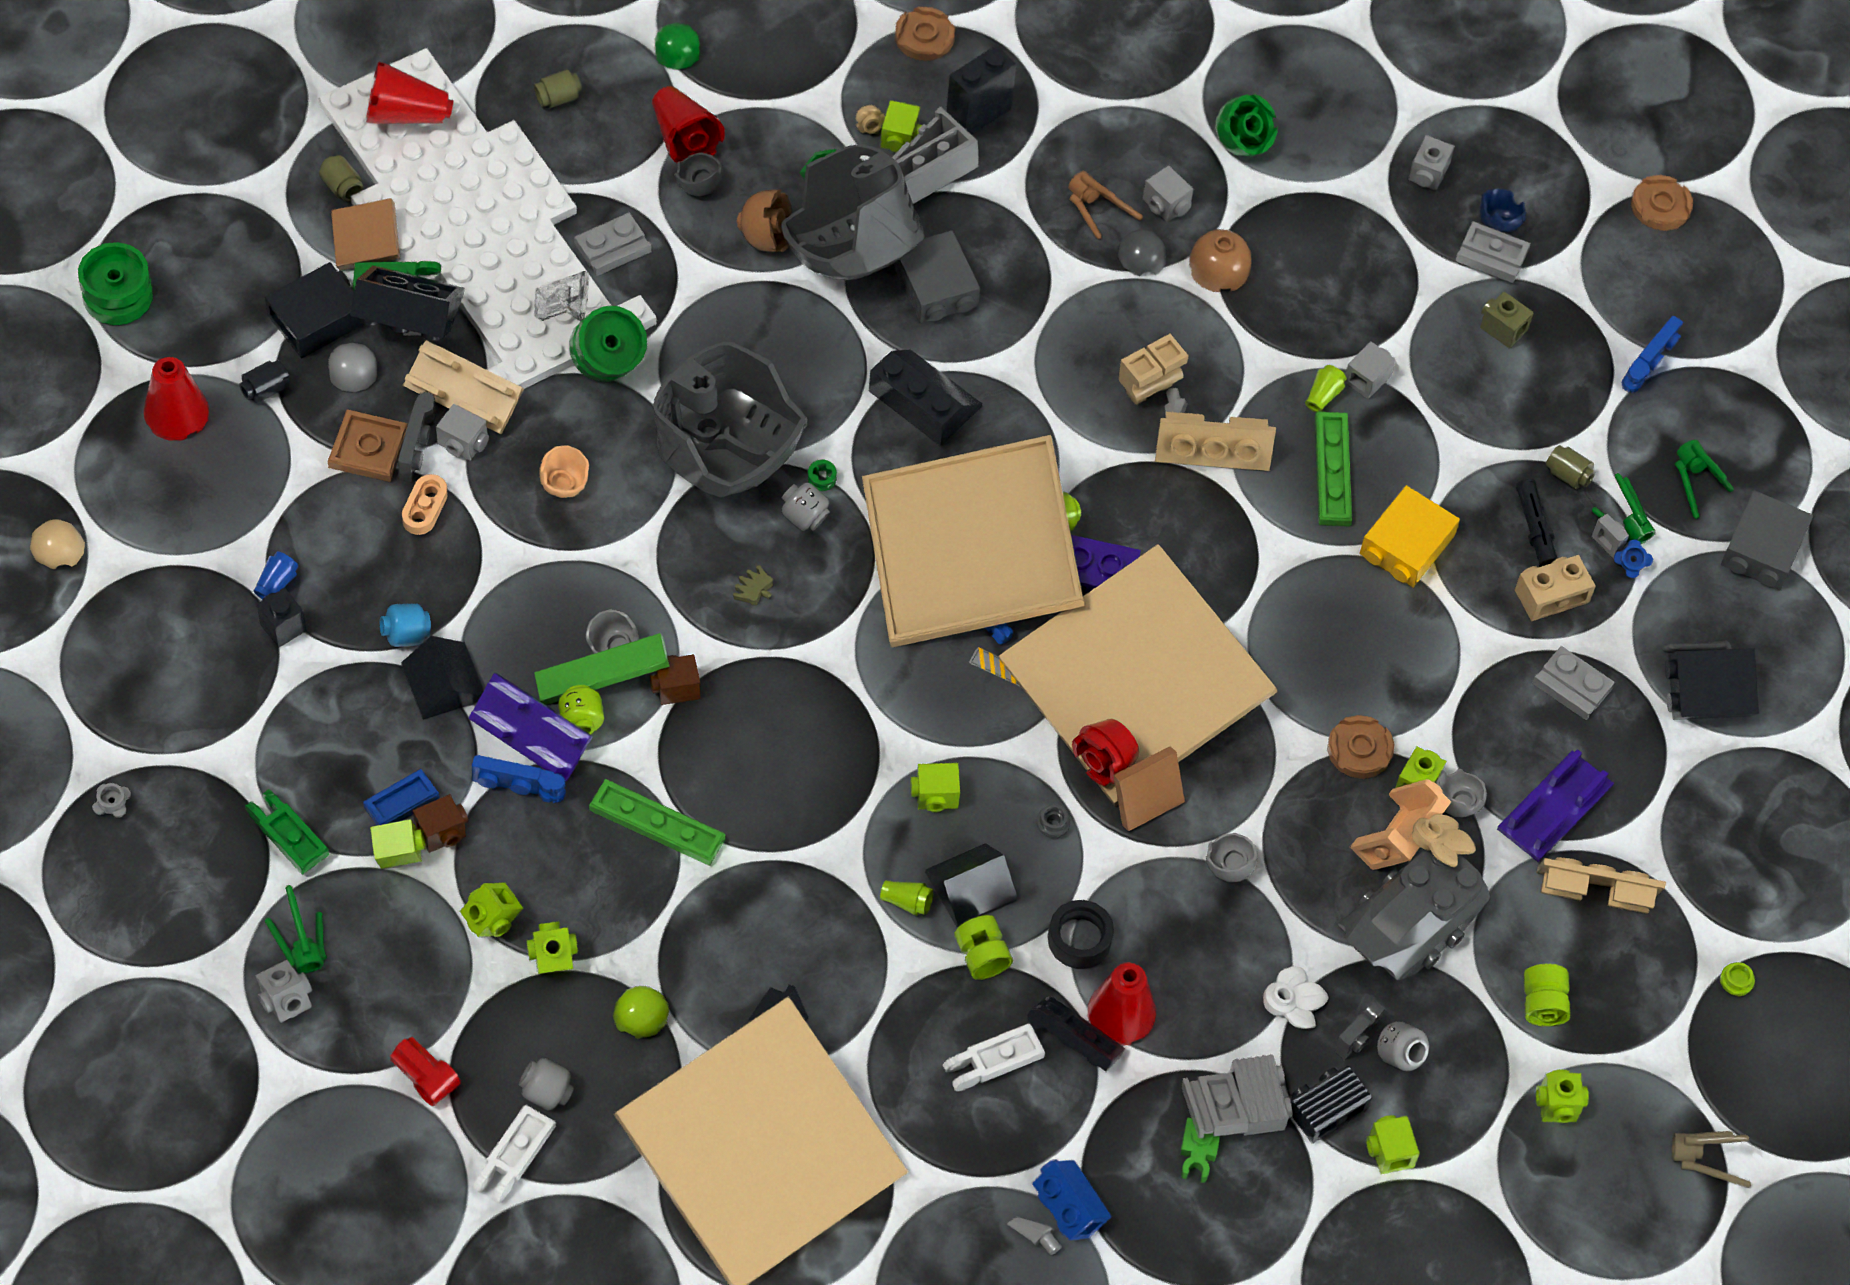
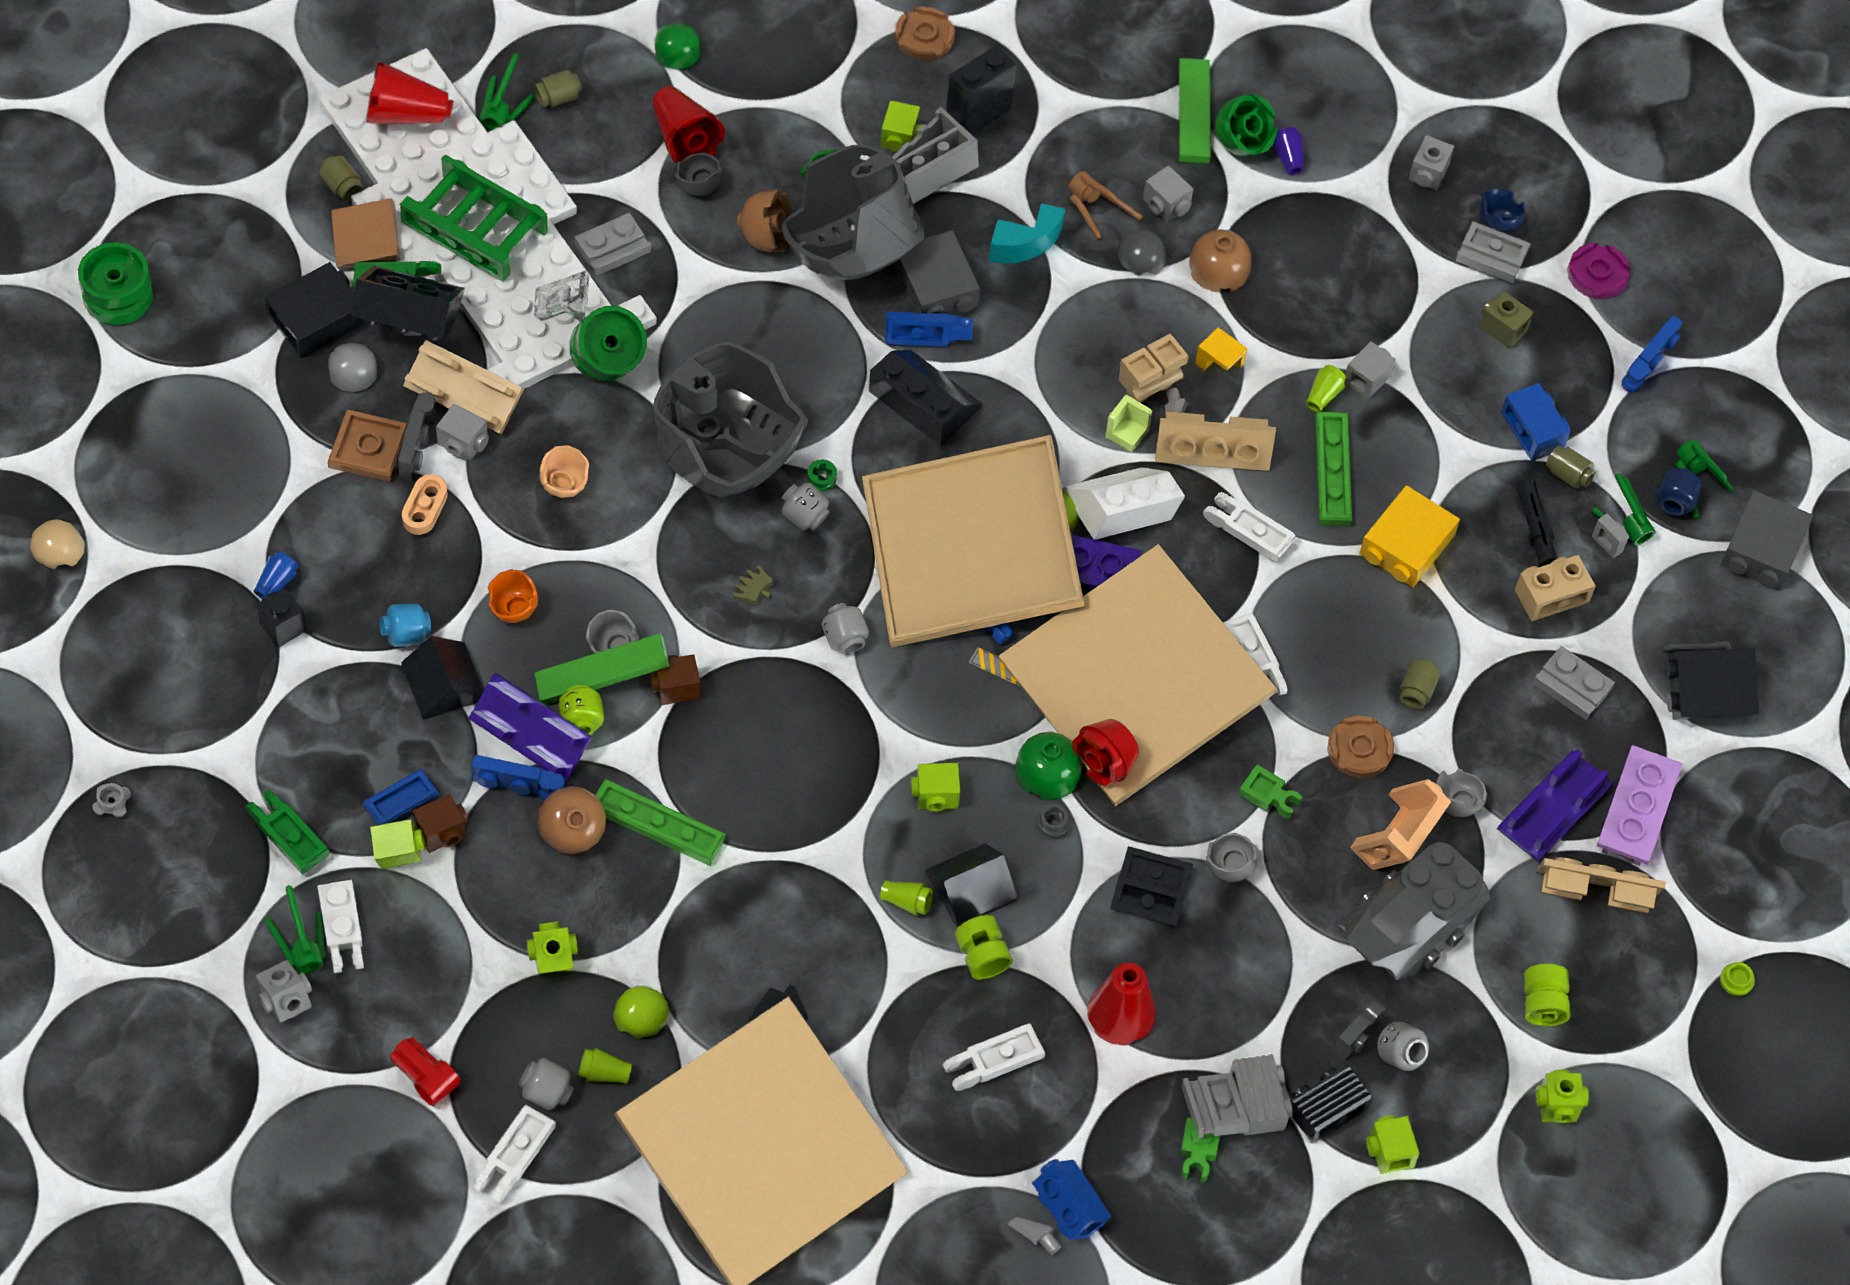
(174, 401): red cone -> none
(264, 381): black brick -> none
(341, 922): none -> white hinge
(466, 243): none -> green fence
(491, 909): lime brick -> none
(496, 113): none -> green plant
(512, 596): none -> orange hair
(571, 820): none -> medium nougat cylinder
(603, 1067): none -> lime cone
(845, 628): none -> light grey head
(869, 119): tan plate -> none
(926, 329): none -> blue hinge
(1021, 243): none -> teal brick
(1048, 766): none -> green cylinder
(1076, 1032): black plate -> none
(1080, 910): black tyre -> none
(1125, 501): none -> white slope
(1128, 423): none -> yellowish green panel
(1149, 788): medium nougat tile -> none
(1151, 886): none -> black slope
(1194, 110): none -> bright green tile
(1221, 349): none -> yellow panel
(1250, 526): none -> white hinge
(1252, 639): none -> white hinge
(1266, 790): none -> bright green plate
(1290, 150): none -> dark purple cone
(1297, 996): white plate -> none
(1419, 683): none -> olive brick
(1421, 766): lime brick -> none
(1443, 838): tan plate -> none
(1535, 421): none -> blue brick
(1598, 271): none -> magenta tile
(1639, 805): none -> lavender brick
(1642, 558): blue plate -> none
(1661, 203): medium nougat tile -> none
(1679, 491): none -> dark blue head
(1690, 1147): dark tan plant -> none

